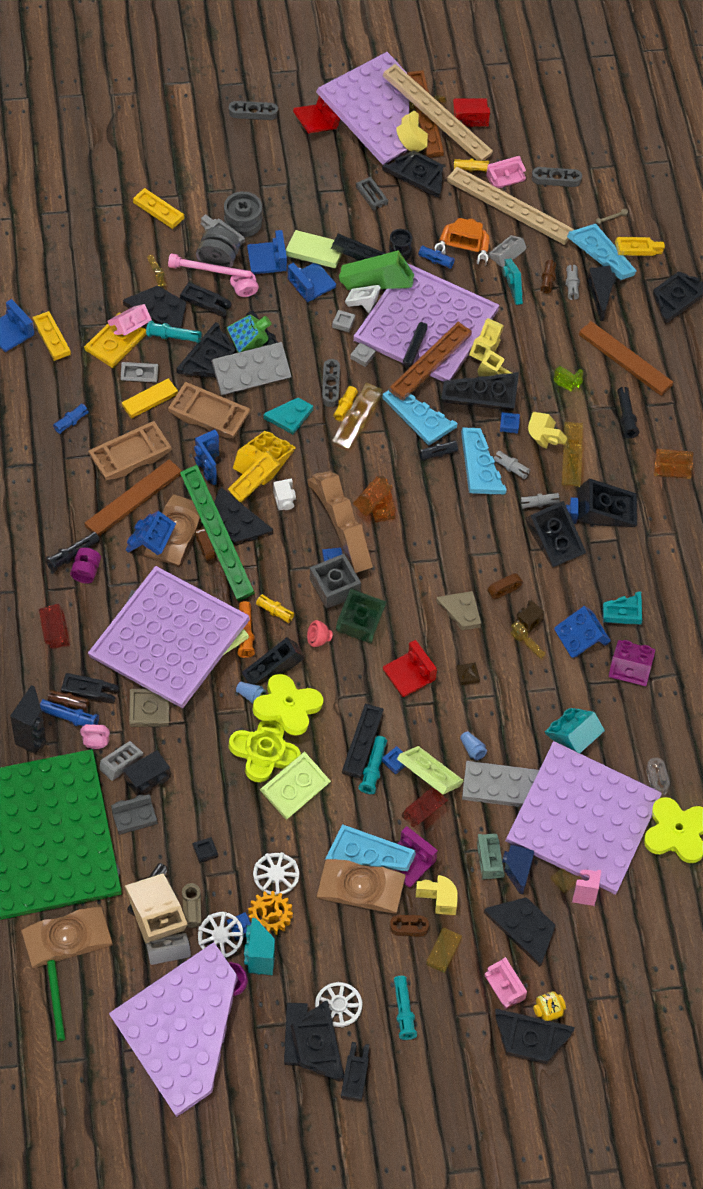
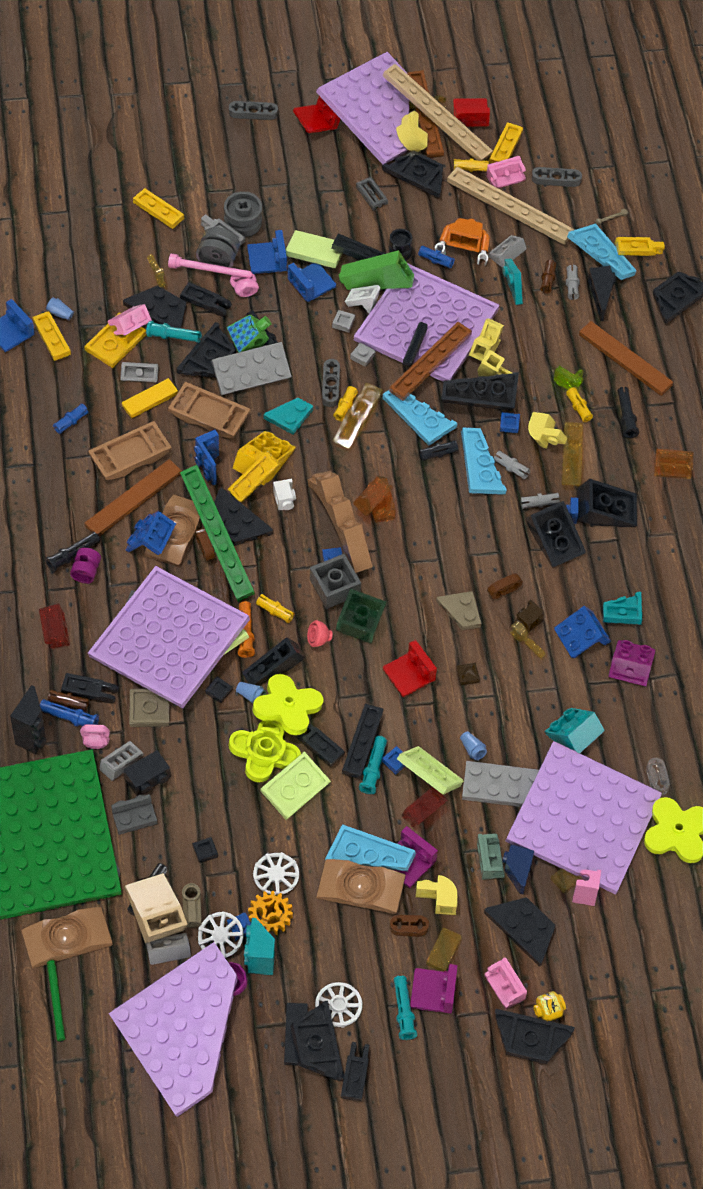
(59, 309): none -> medium blue cone
(218, 689): none -> black tile
(321, 745): none -> black hinge
(434, 989): none -> magenta bracket
(506, 143): none -> yellow plate
(579, 404): none -> yellow pin

